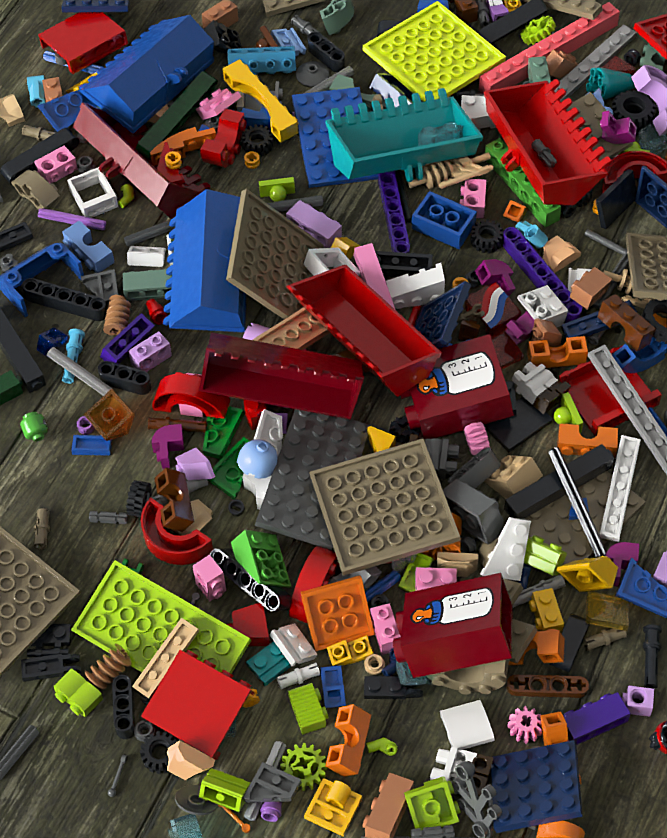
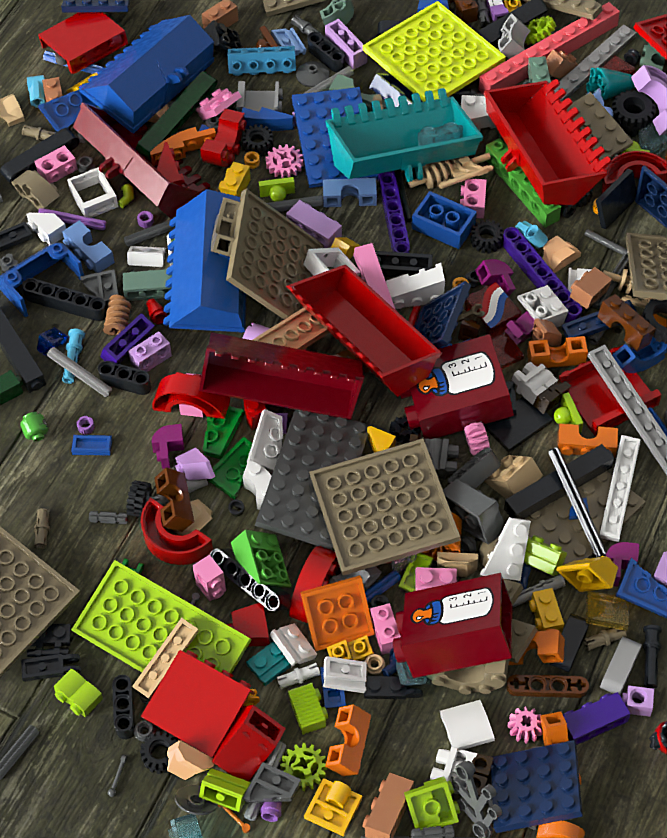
(47, 226): none -> white slope
(110, 416): clear orange slope -> none
(110, 668): medium nougat piece -> none
(142, 215): none -> medium lavender axle
(173, 164): light orange bush -> none
(187, 425): reddish brown pin -> none
(224, 227): none -> dark tan arch
(236, 179): none -> yellow brick
(243, 80): yellow arch -> none
(248, 743): none -> red slope
(257, 458): light blue cylinder -> none
(284, 161): none -> bright pink gear
(344, 674): none -> white plate
(347, 42): none -> lavender brick
(362, 188): none -> medium blue arch
(383, 745): lime arm -> none
(512, 37): none -> light grey brick
(515, 211): orange slope -> none
(544, 153): dark grey axle -> none
(617, 131): magenta brick -> none
(621, 665): none -> light grey beam

